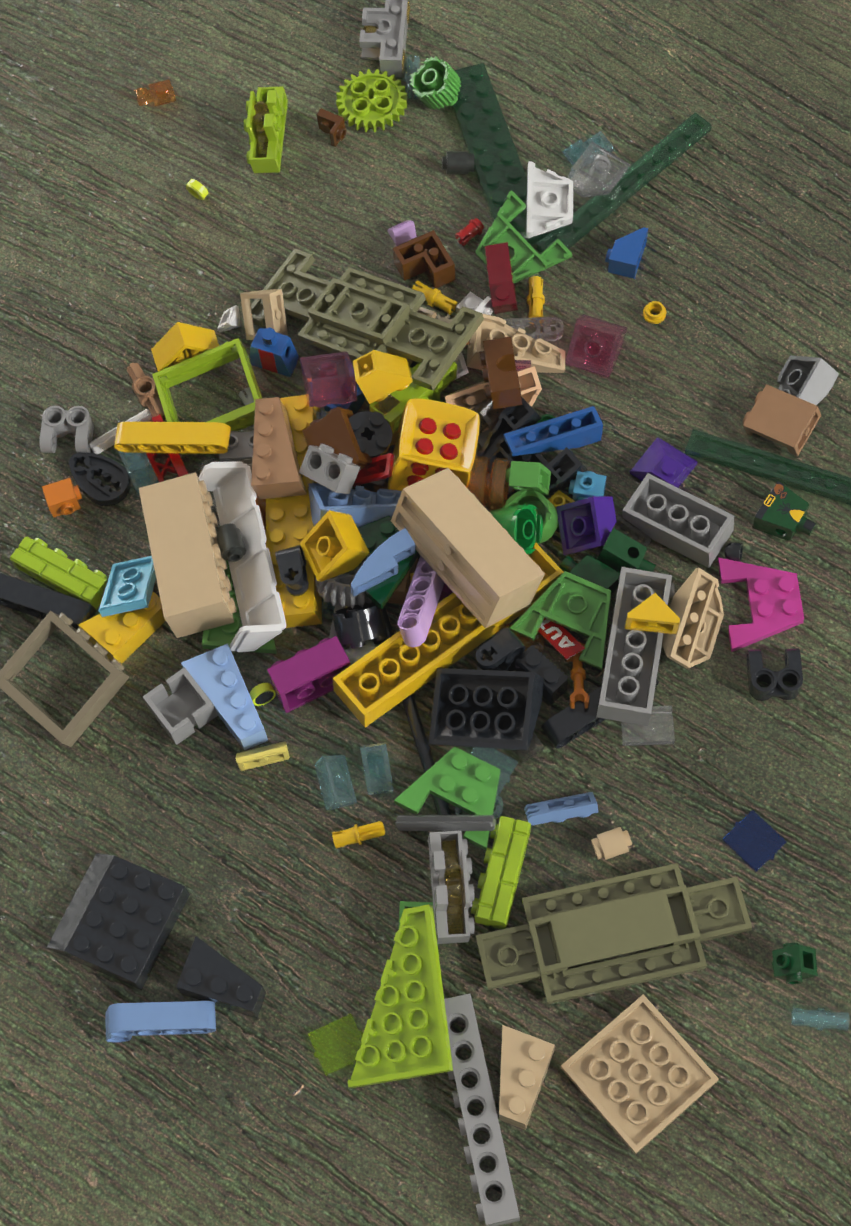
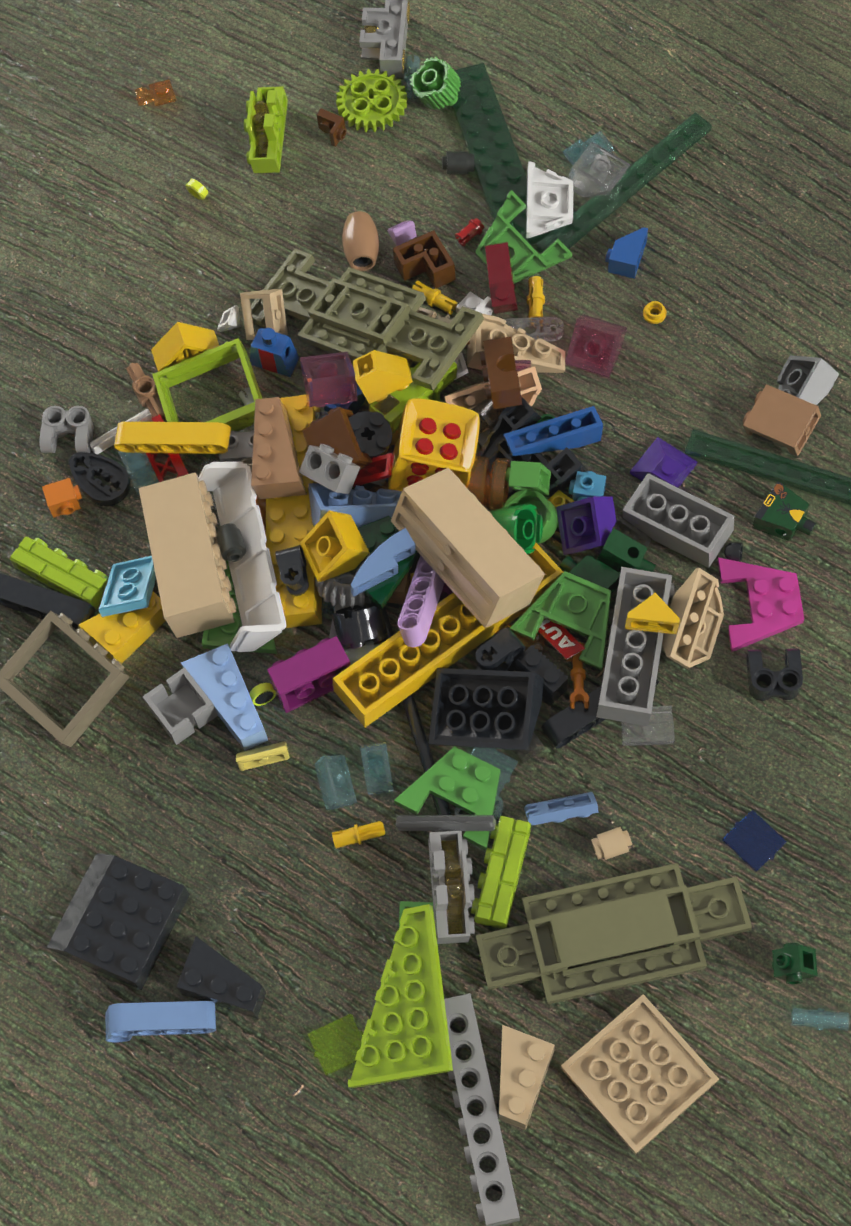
(360, 241): none -> medium nougat piece

